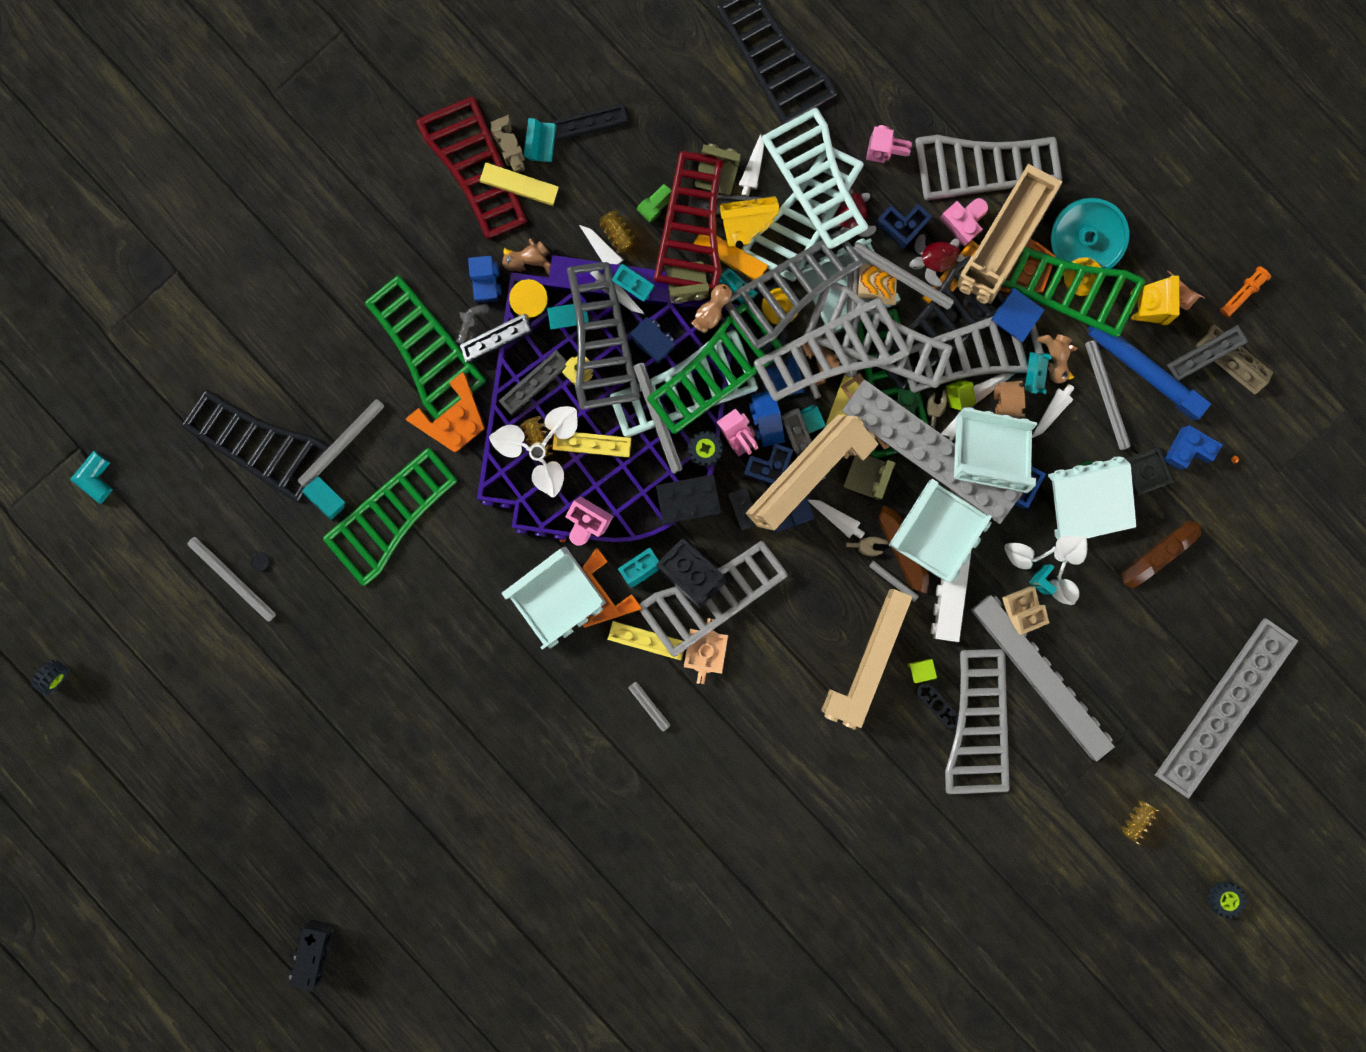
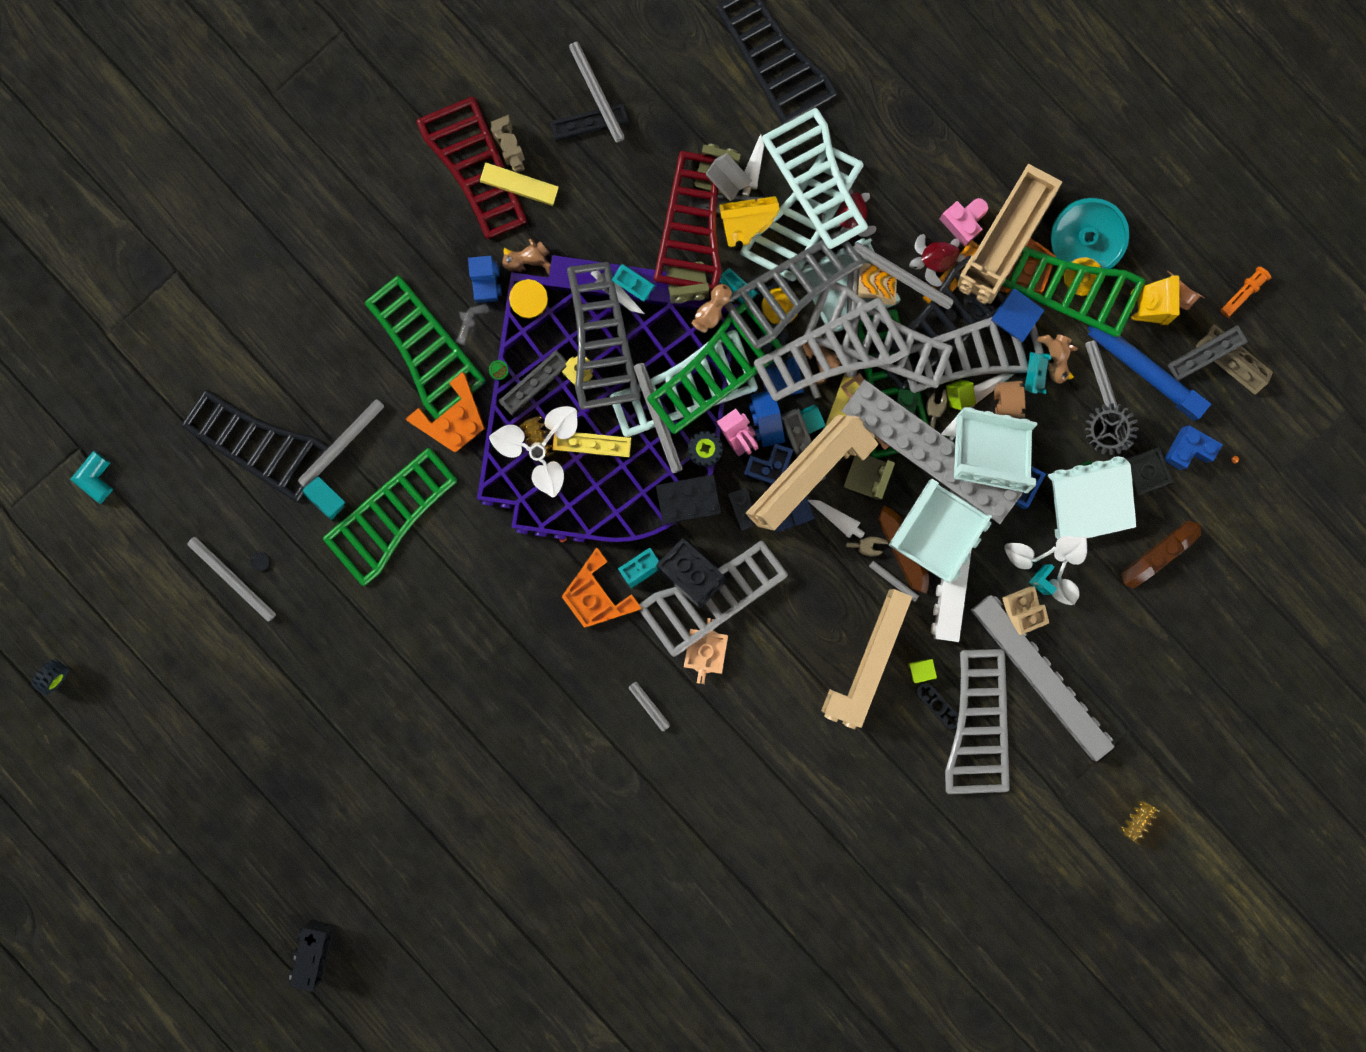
(496, 338): tile -> none
(498, 370): none -> green tile
(539, 141): teal panel -> none
(555, 597): light aqua panel -> none
(564, 316): teal hinge -> none
(588, 520): bright pink brick -> none
(596, 92): none -> light grey axle
(602, 249): white bar -> none
(616, 231): clear yellow piece -> none
(641, 639): light yellow tile -> none
(651, 207): bright green piece -> none
(652, 340): dark blue brick -> none
(728, 176): none -> light grey panel
(735, 258): light orange tile -> none
(884, 144): bright pink brick -> none
(900, 228): dark blue brick -> none
(977, 146): light grey bar -> none
(1057, 405): white bar -> none
(1117, 436): none -> dark grey gear
(1226, 708): light grey plate -> none
(1233, 903): black wheel -> none

